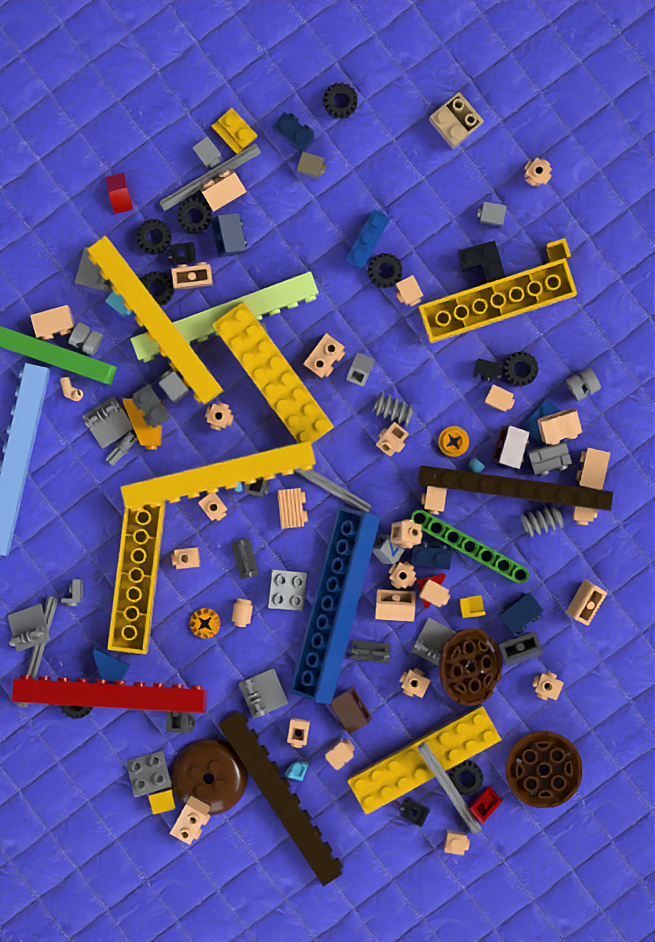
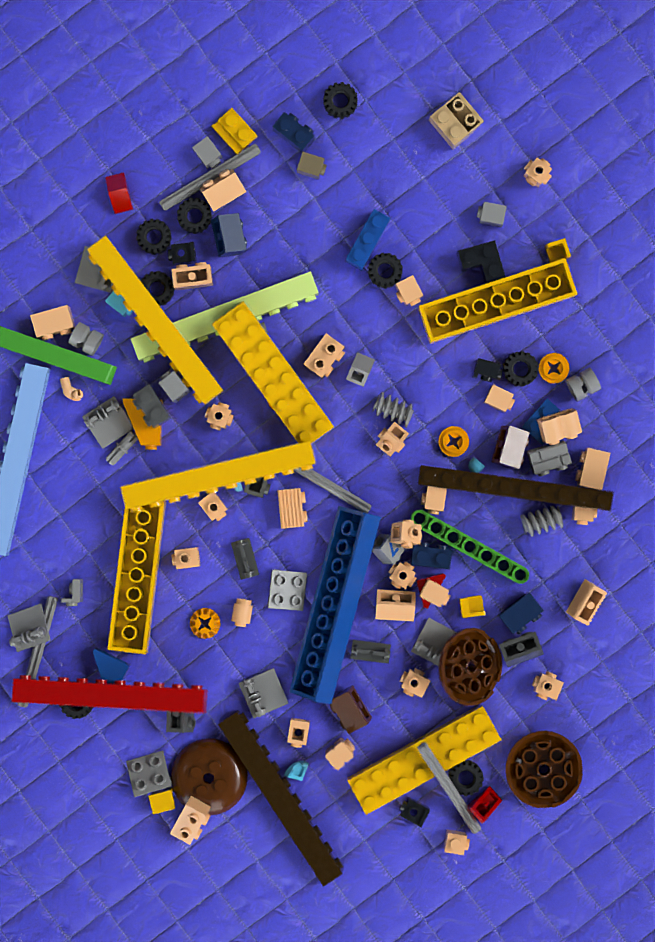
(563, 368): none -> light orange gear

